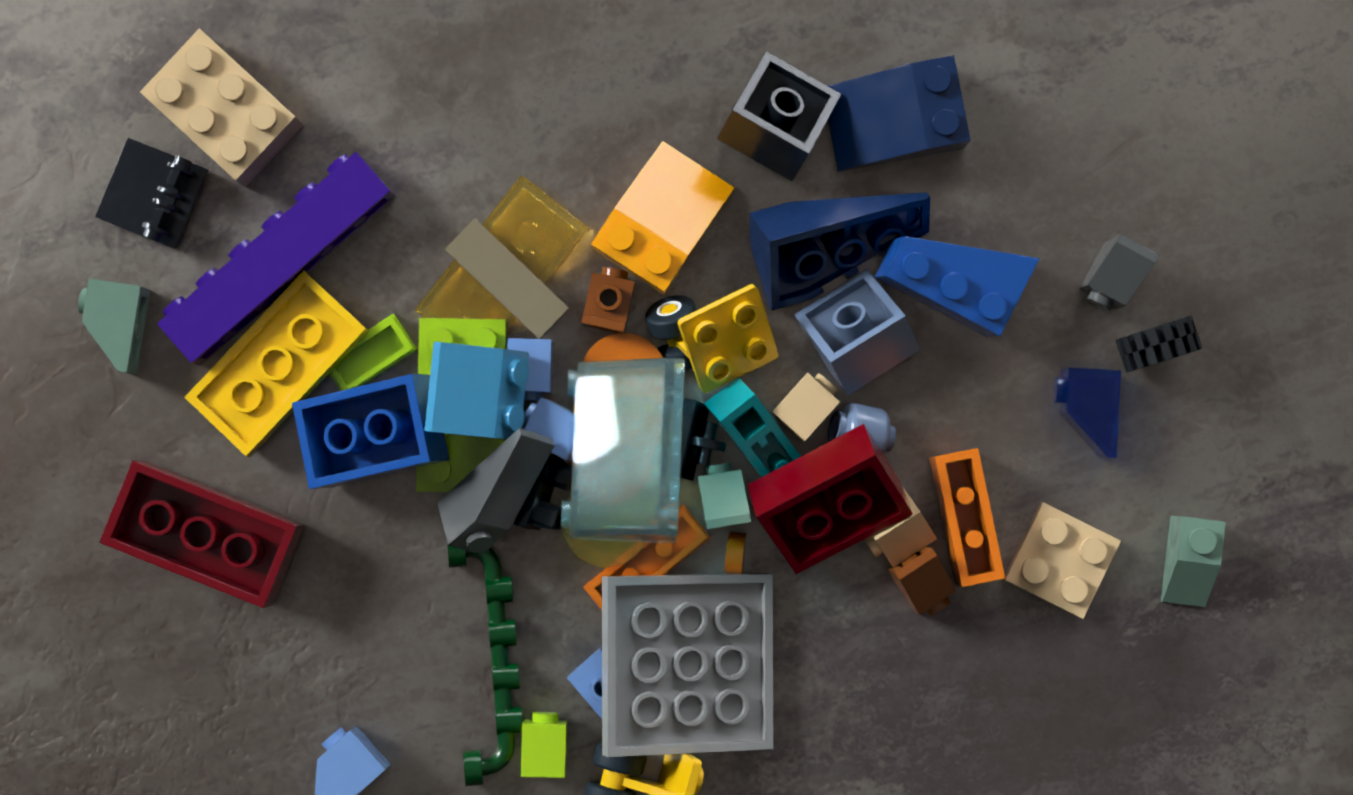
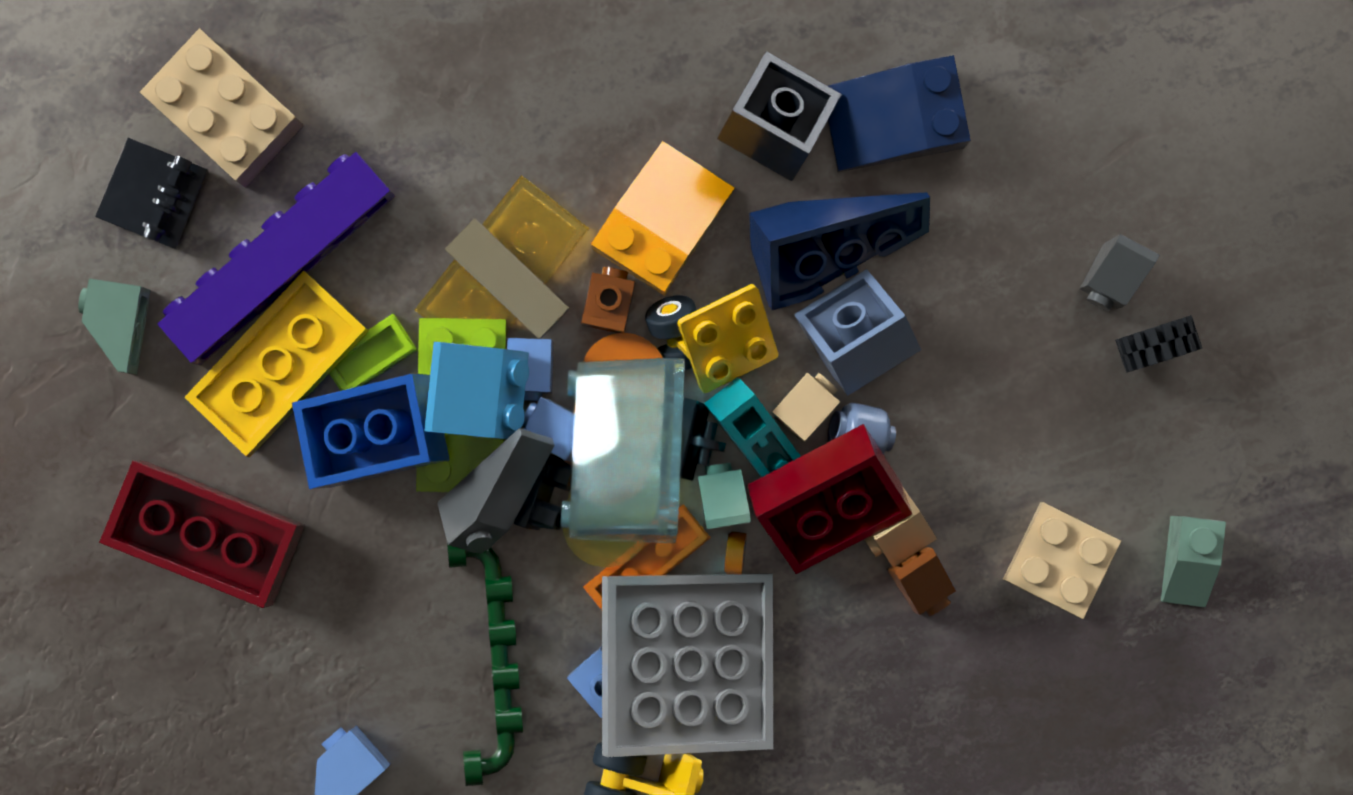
(544, 746): lime brick -> none
(959, 280): blue wedge -> none
(967, 517): orange brick -> none
(1091, 406): clear blue slope -> none

